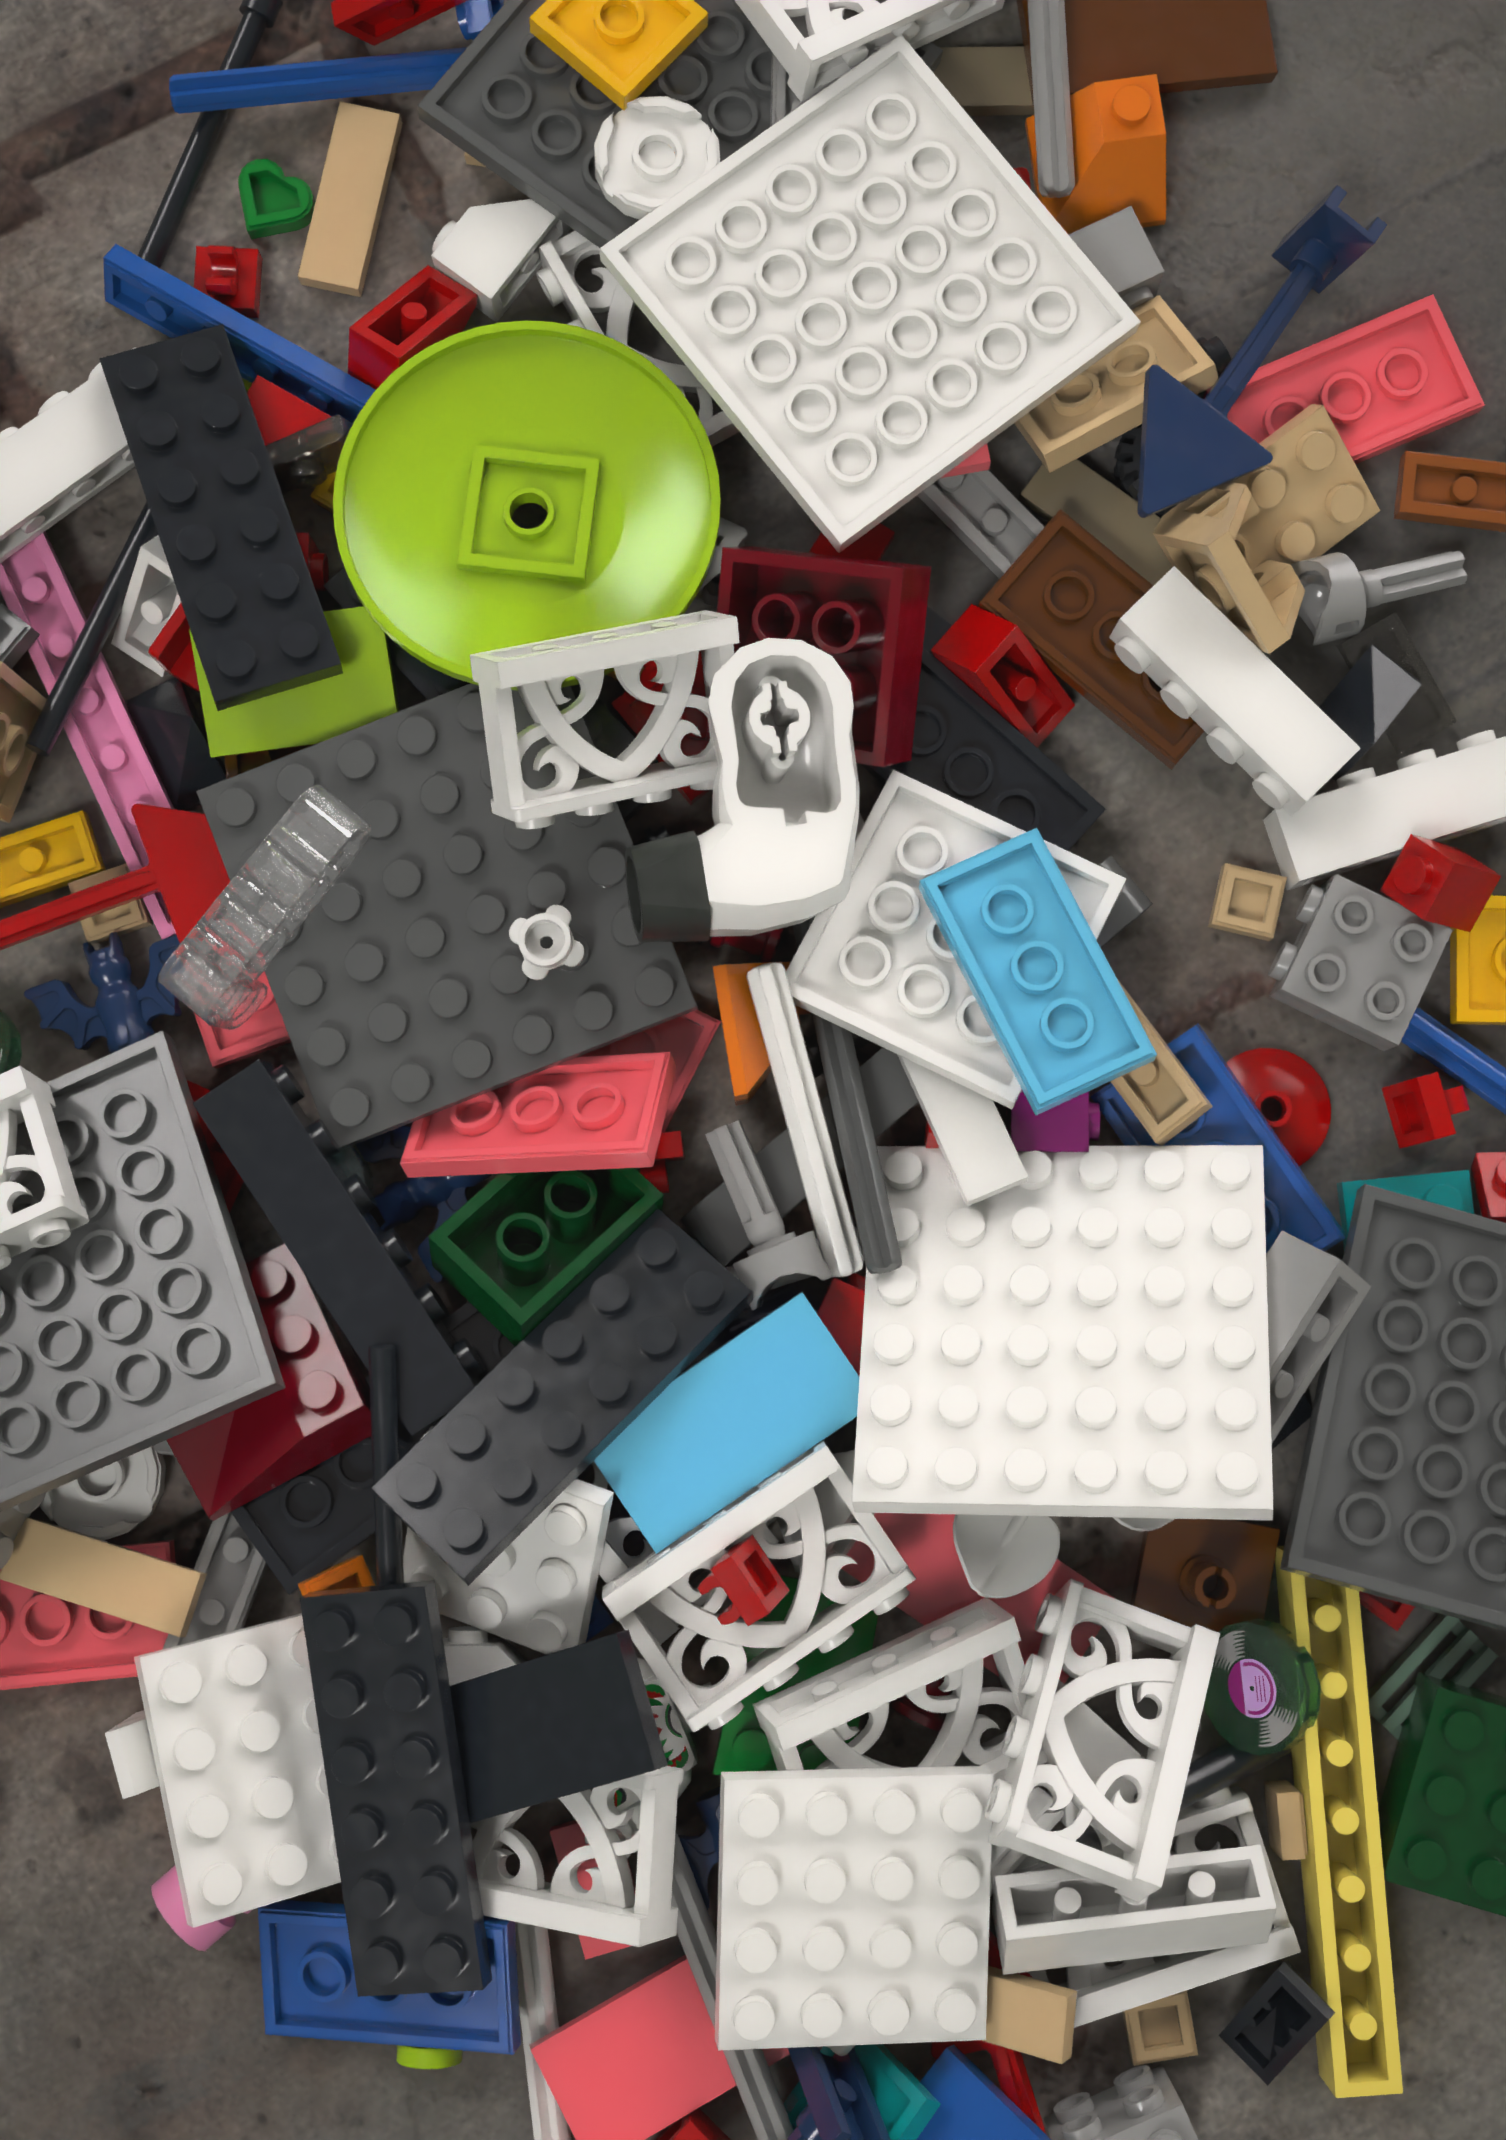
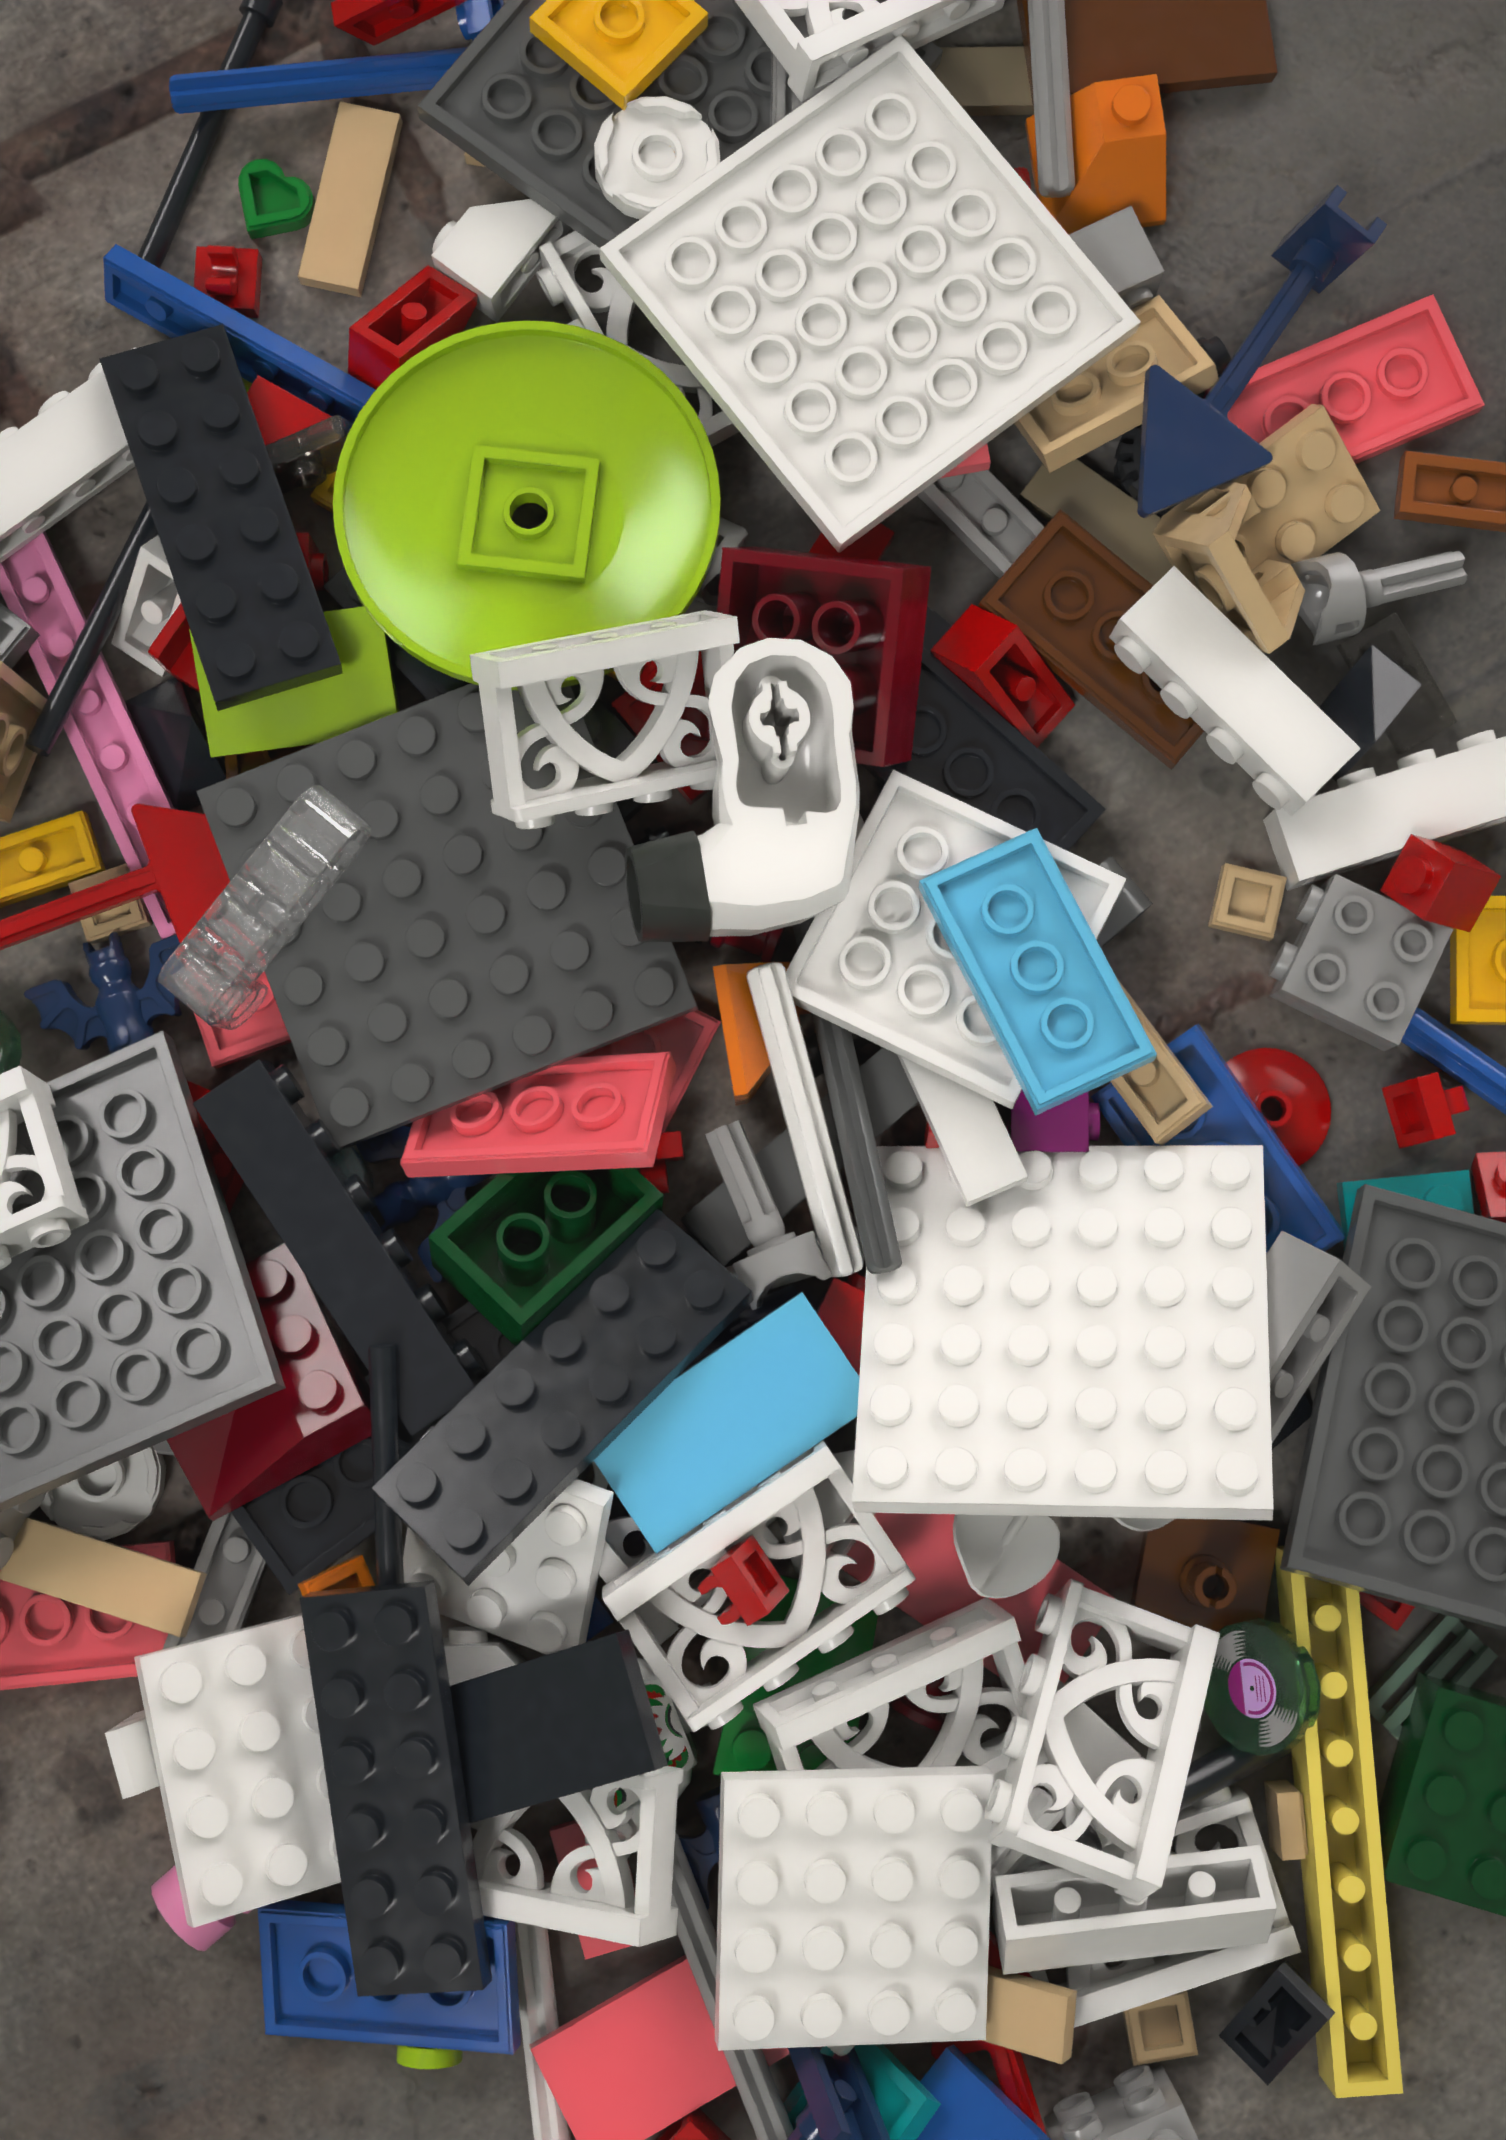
(528, 936): white plate -> none

